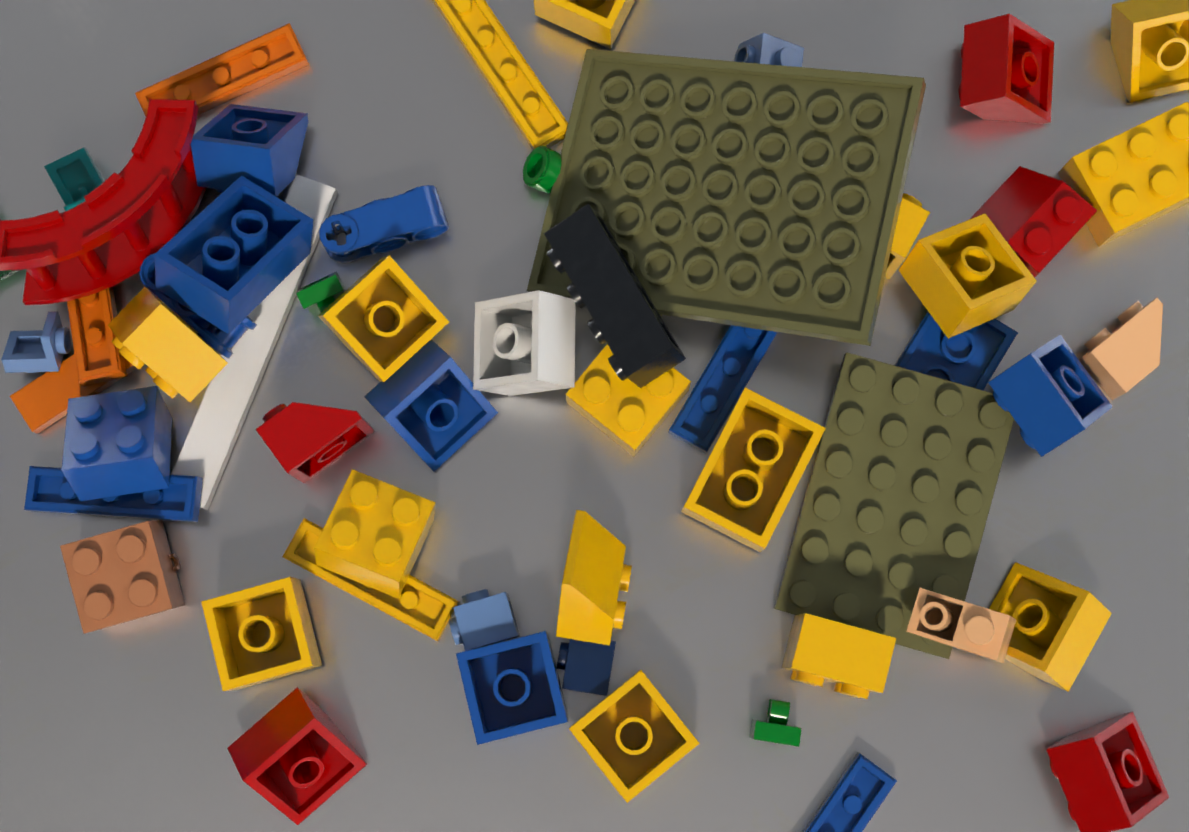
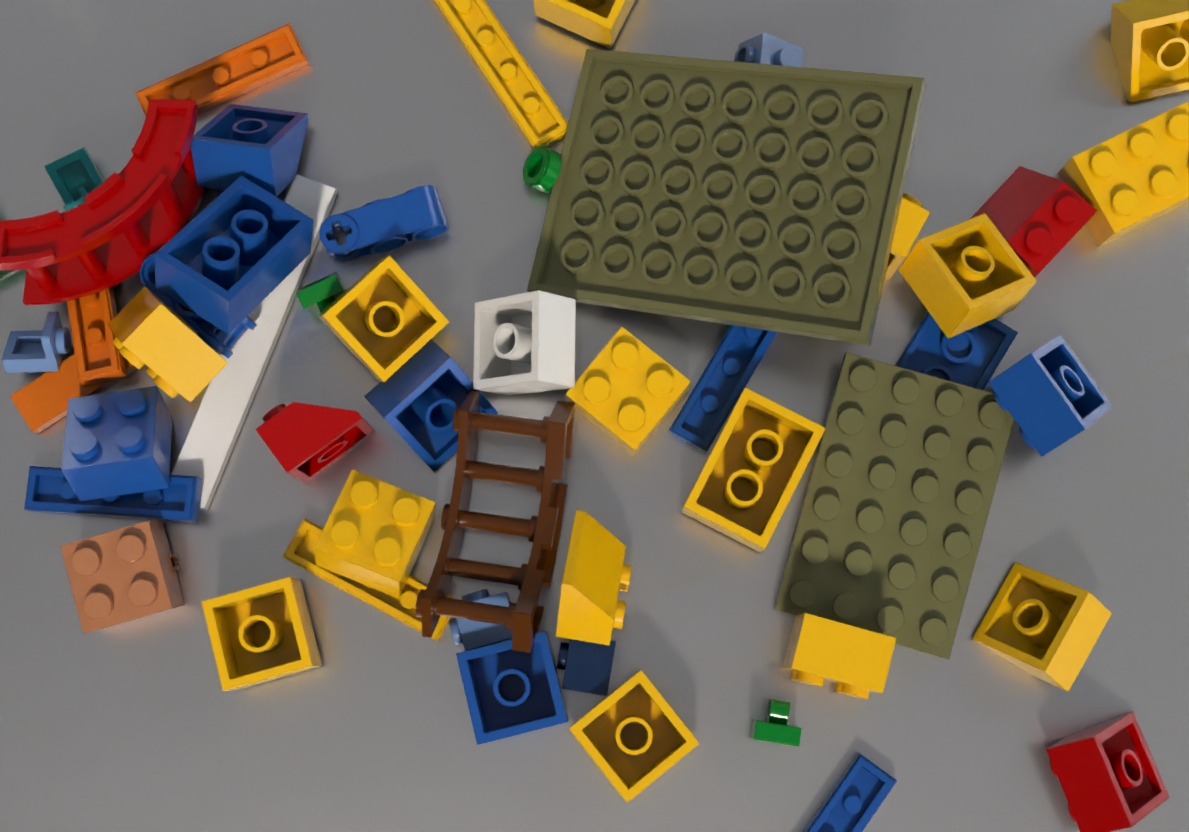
(295, 757): red slope -> none
(542, 530): none -> reddish brown fence
(613, 297): black brick -> none
(961, 625): light nougat slope -> none
(1006, 71): red slope -> none
(1129, 352): light nougat slope -> none

